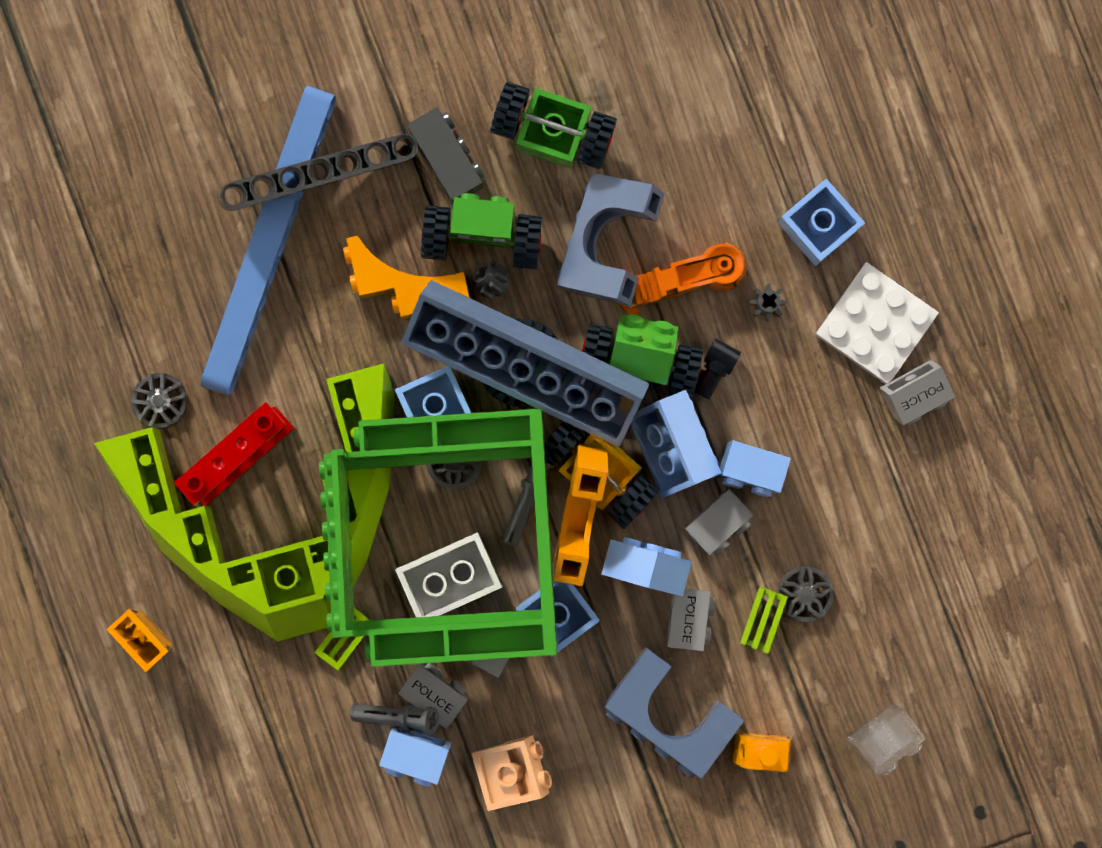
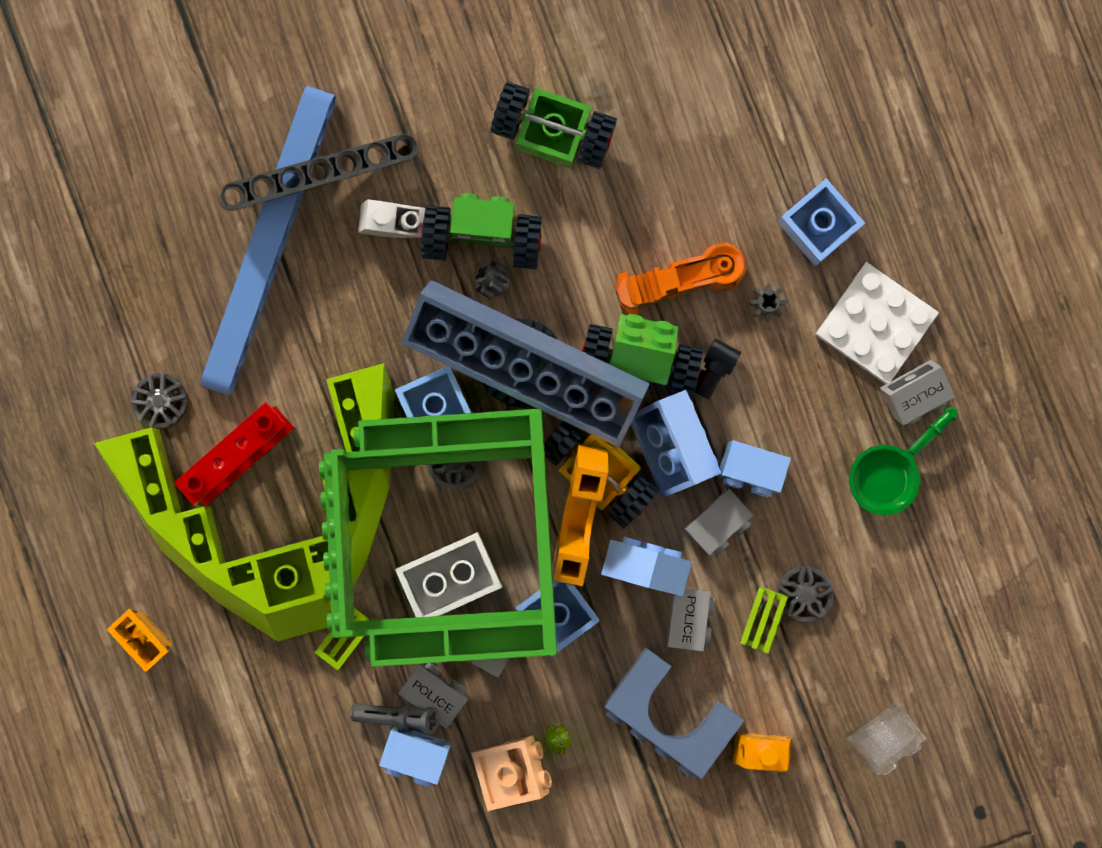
(376, 278): light orange arch -> none
(390, 220): none -> white slope
(446, 154): dark grey brick -> none
(523, 507): dark grey pin -> none
(558, 739): none -> clear neon green plate
(604, 201): sand blue arch -> none
(886, 477): none -> green piece

